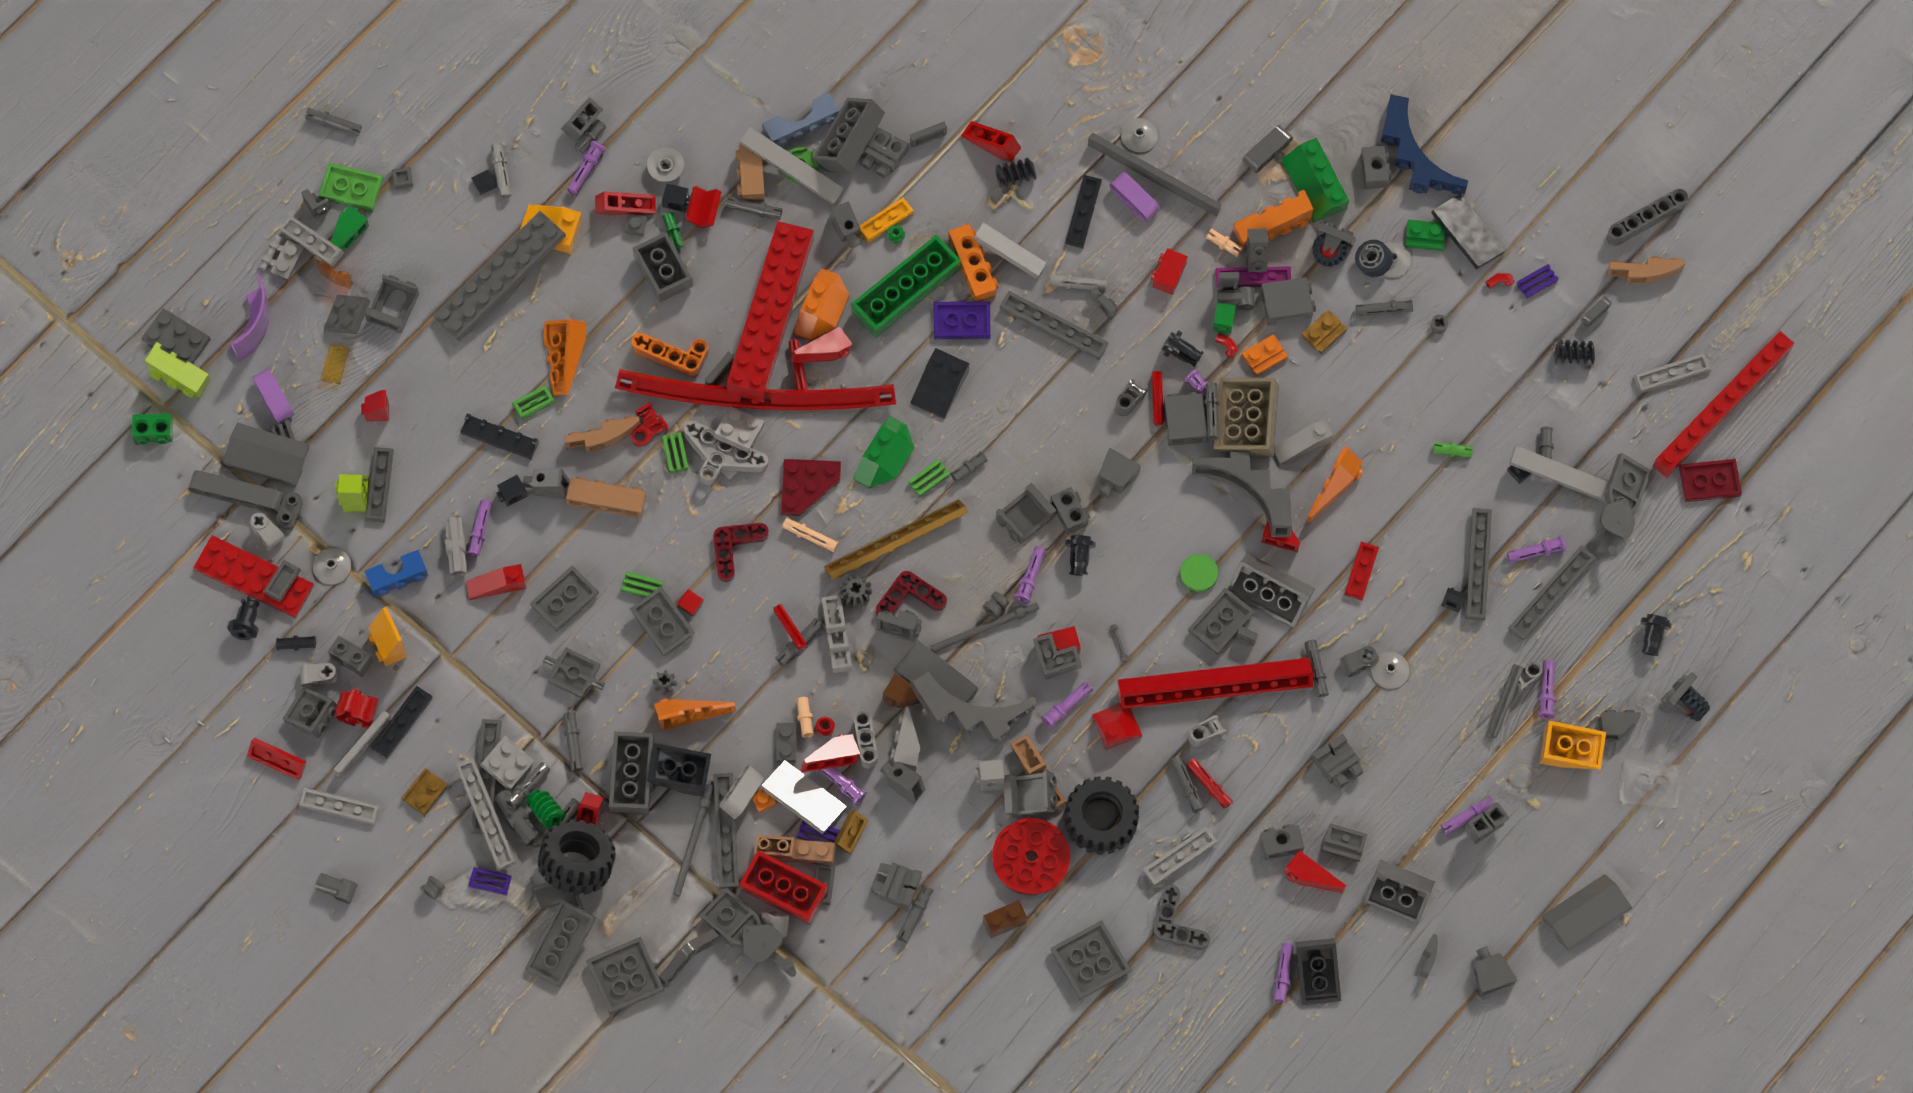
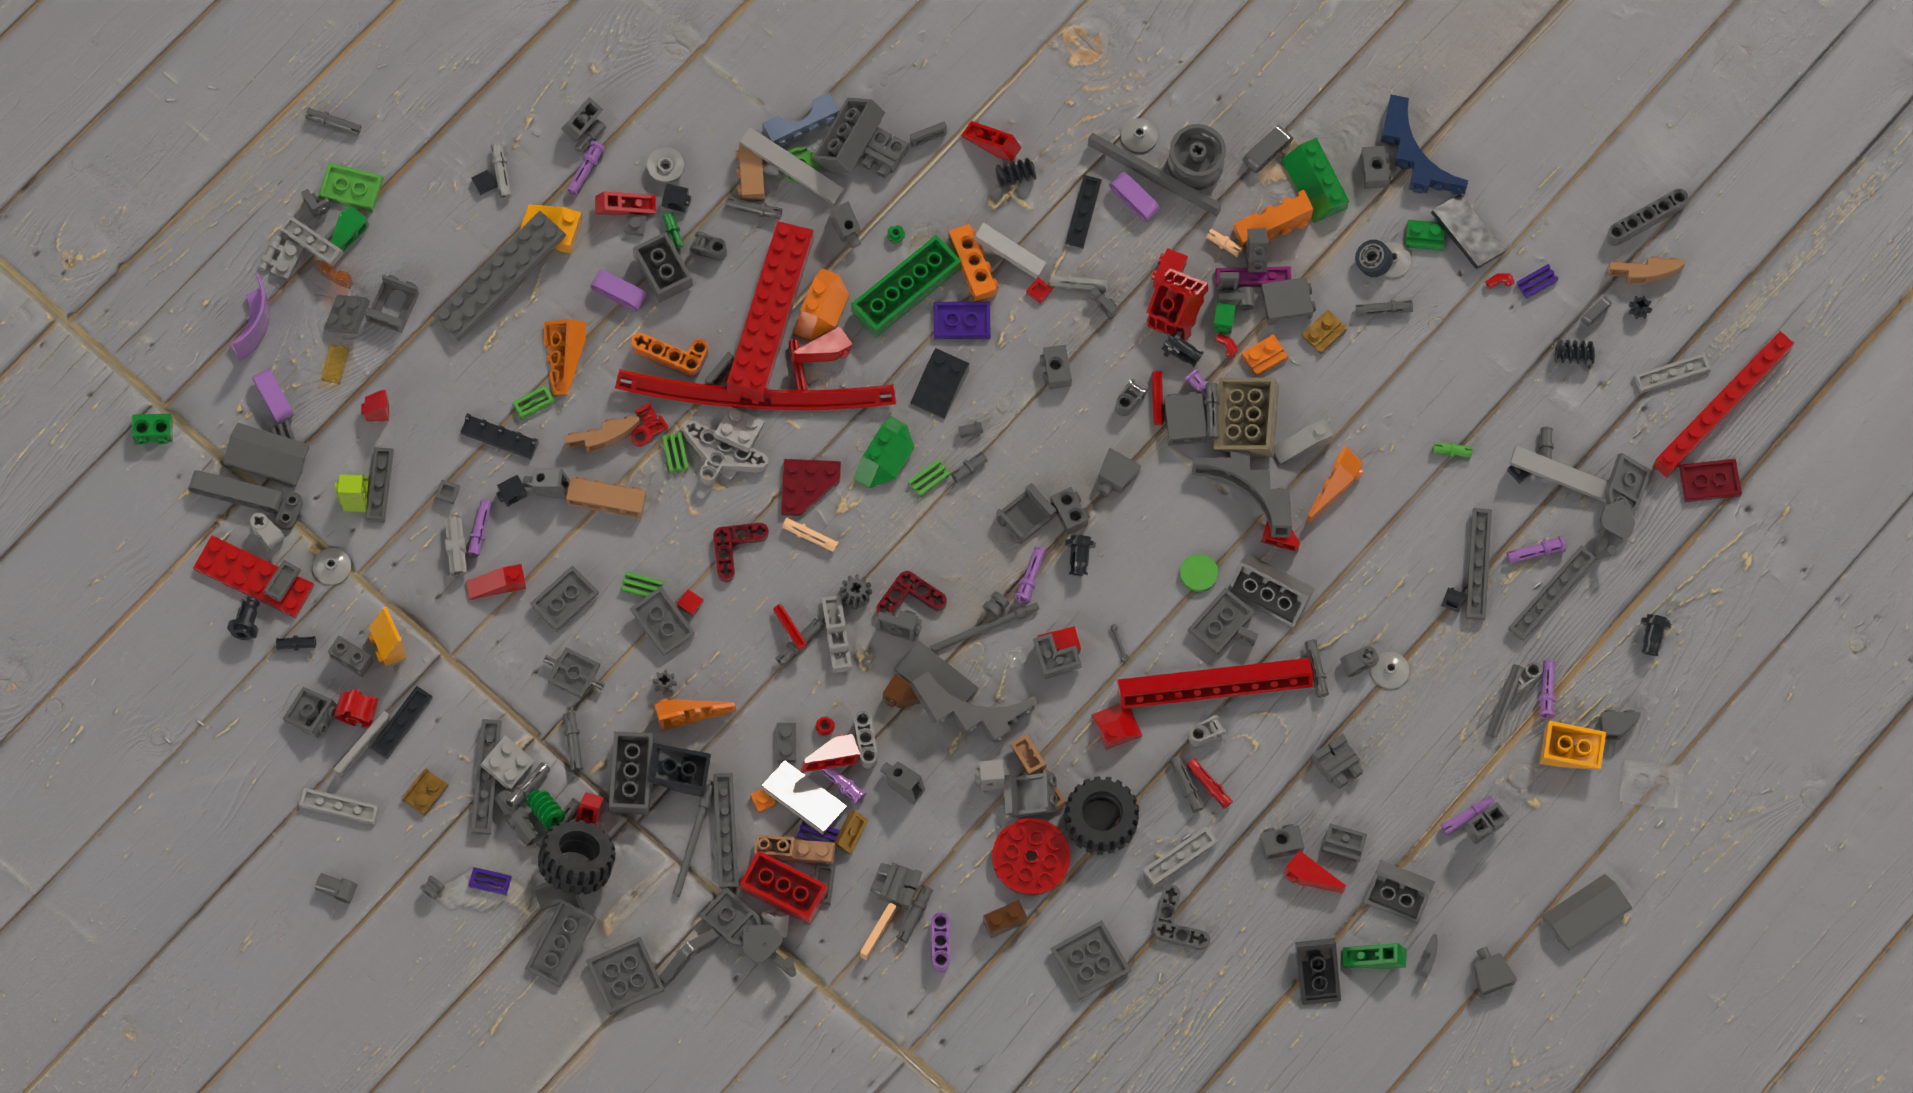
(176, 336): dark grey plate -> none
(176, 372): lime wedge -> none
(276, 758): red plate -> none
(315, 674): light grey piece -> none
(383, 582): blue arch -> none
(402, 178): dark grey tile -> none
(447, 492): none -> dark grey plate
(485, 814): light grey tile -> none
(618, 290): none -> medium lavender beam
(703, 207): red panel -> none
(705, 245): none -> dark grey piece
(741, 792): light grey beam -> none
(805, 717): light nougat pin -> none
(878, 931): none -> light nougat tile
(886, 218): light orange tile -> none
(895, 539): pearl gold plate -> none
(908, 746): light grey slope -> none
(943, 933): none -> medium lavender beam
(971, 429): none -> dark grey pin
(1039, 290): none -> red tile
(1053, 325): dark grey plate -> none
(1056, 356): none -> dark grey brick
(1060, 710): medium lavender pin -> none
(1176, 303): none -> red slope
(1197, 156): none -> dark grey piece
(1282, 980): medium lavender pin -> none
(1331, 247): plate -> none
(1361, 571): red tile -> none
(1375, 956): none -> green slope
(1440, 329): dark grey bush -> none
(1640, 302): none -> black gear
(1685, 699): plate -> none

